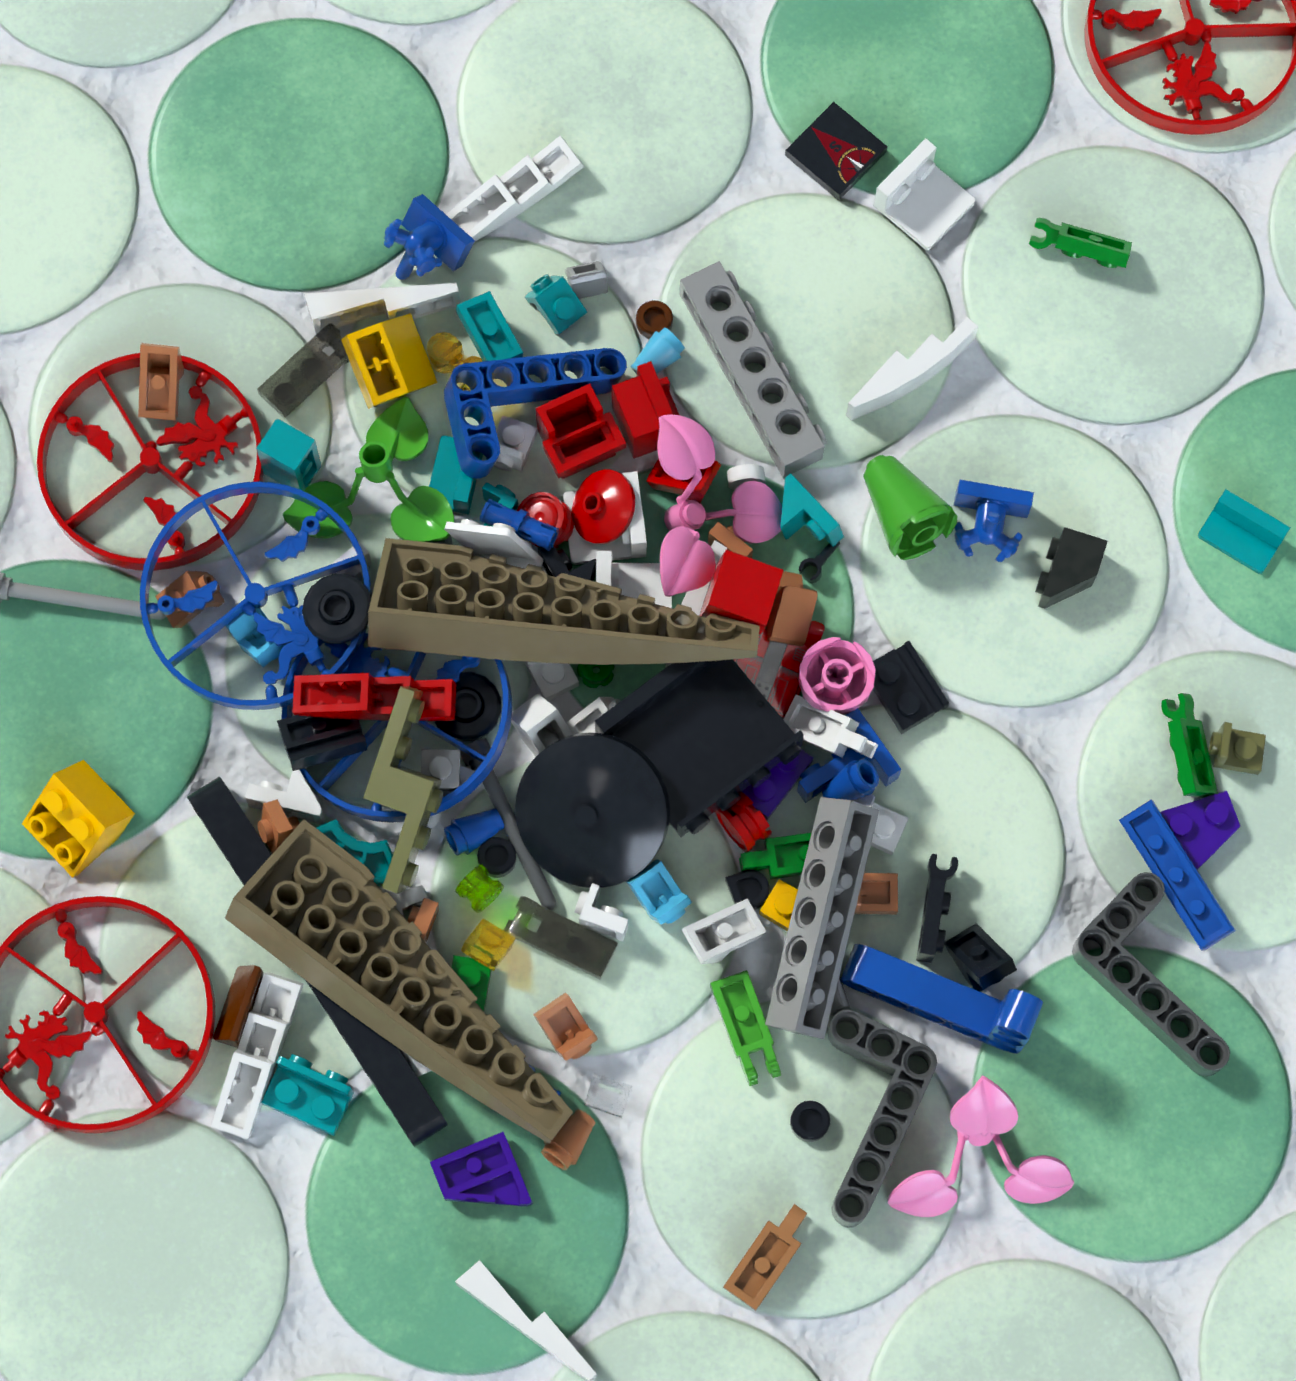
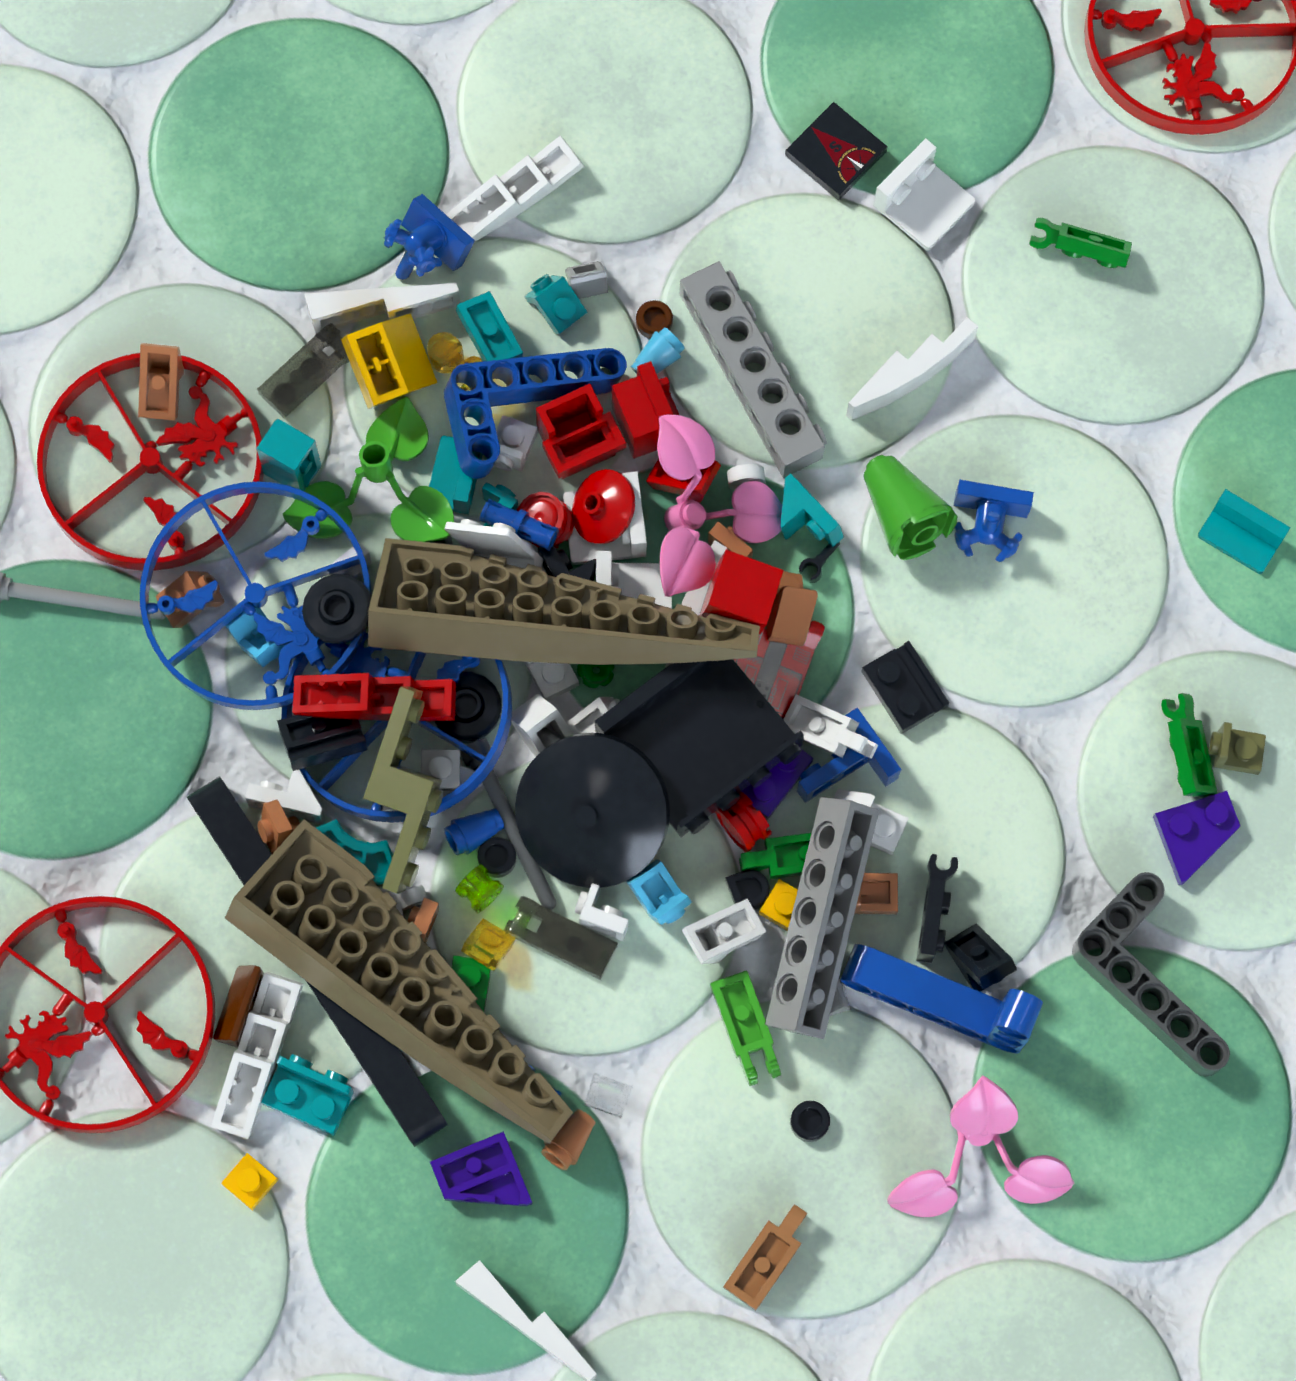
(77, 817): yellow slope -> none
(249, 1181): none -> yellow plate
(565, 1028): nougat bracket -> none
(836, 675): bright pink cylinder -> none
(853, 781): blue cone -> none
(886, 1114): dark grey beam -> none
(1073, 566): pearl dark grey slope -> none
(1179, 875): blue tile -> none

